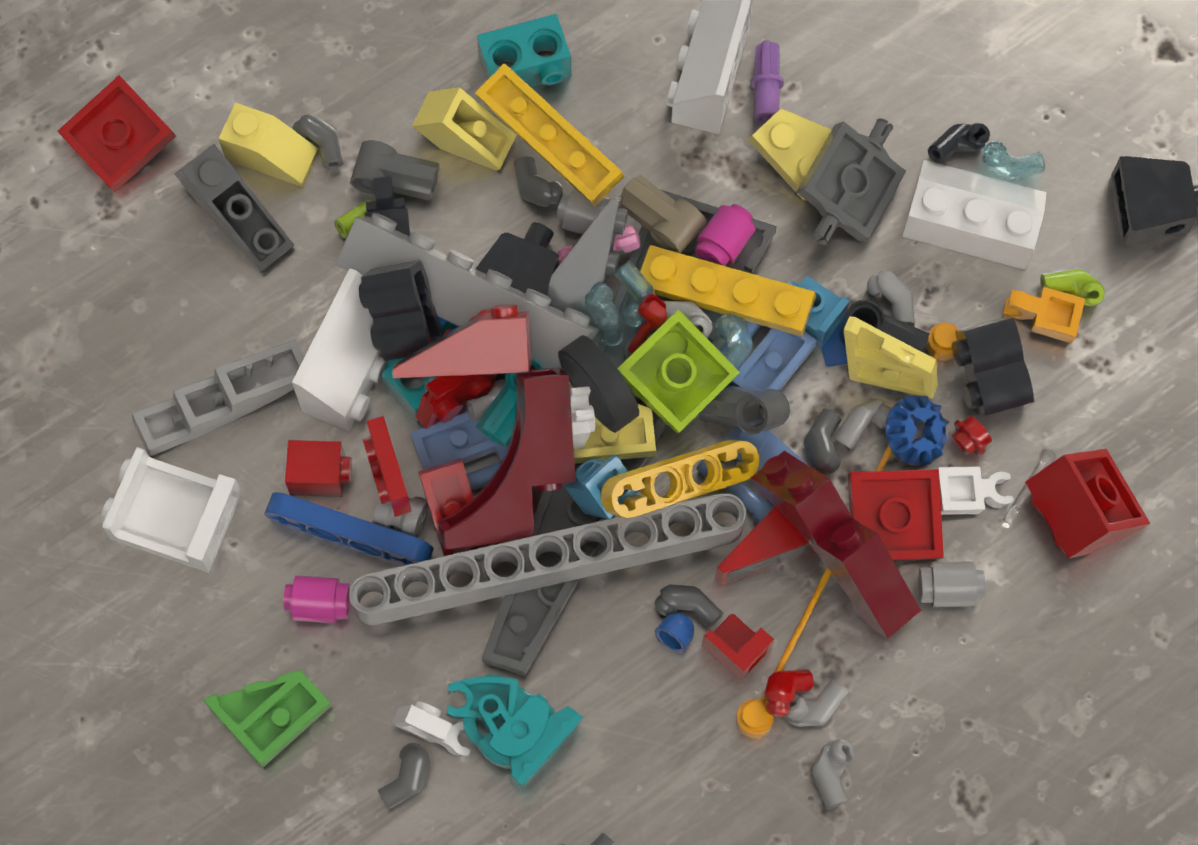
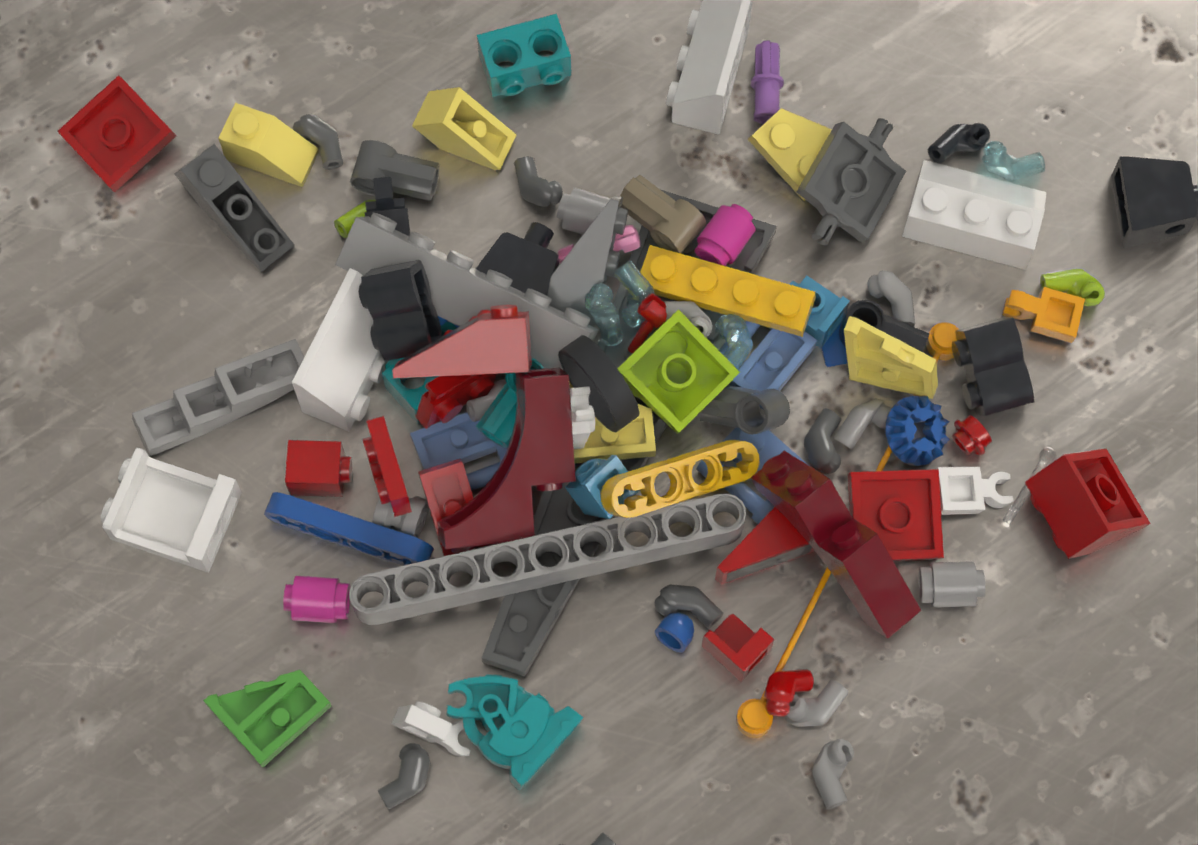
(549, 135): yellow plate -> none

